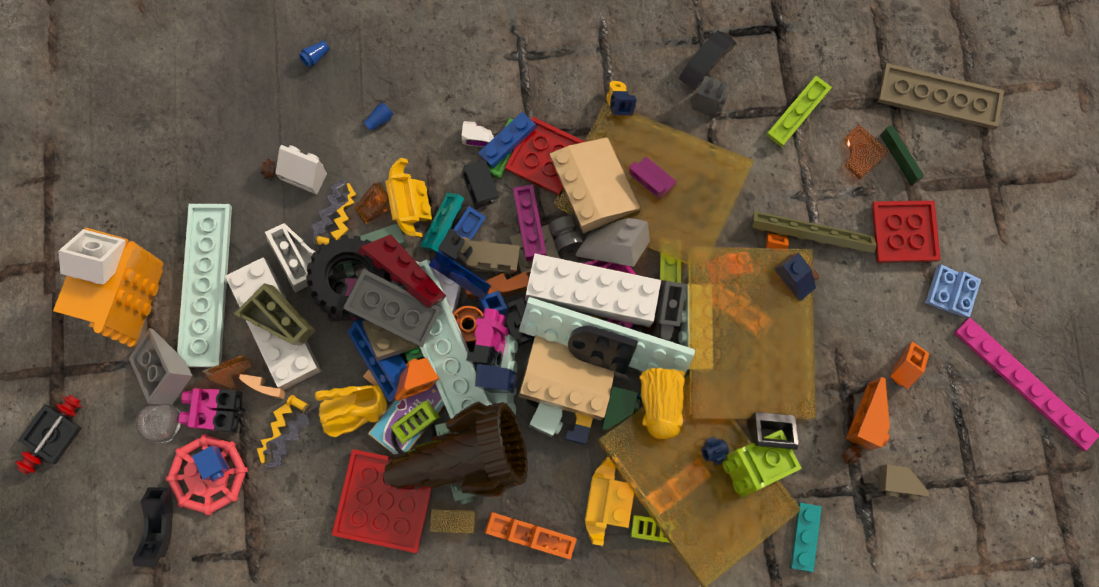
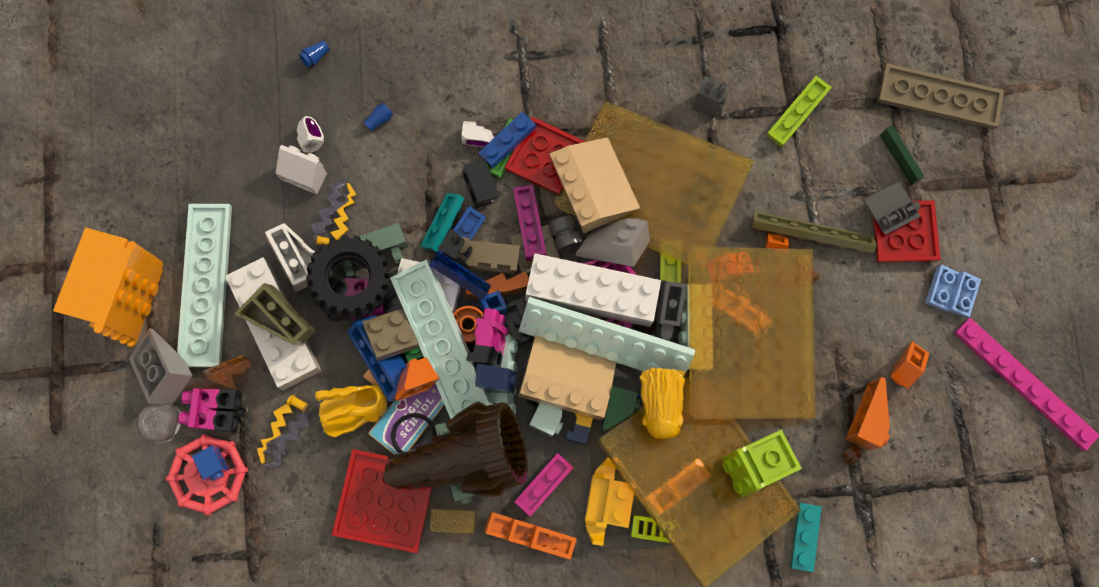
(49, 434): black plate -> none
(91, 256): white slope -> none
(157, 529): black arch -> none
(259, 383): light nougat slope -> none
(268, 168): reddish brown plate -> none
(309, 135): none -> white rock
(373, 203): clear orange slope -> none
(391, 308): dark grey plate -> none
(393, 258): dark red wing -> none
(407, 199): yellow plate -> none
(430, 412): lime slope -> none
(543, 484): none -> dark pink plate
(602, 348): black plate -> none
(619, 99): dark blue leg -> none
(652, 177): magenta panel -> none
(706, 58): black arch -> none
(715, 450): dark blue gear -> none
(773, 421): black tile -> none
(796, 275): dark blue slope -> none
(864, 151): clear orange tile -> none
(892, 208): none -> dark grey hinge
(901, 480): dark tan slope -> none

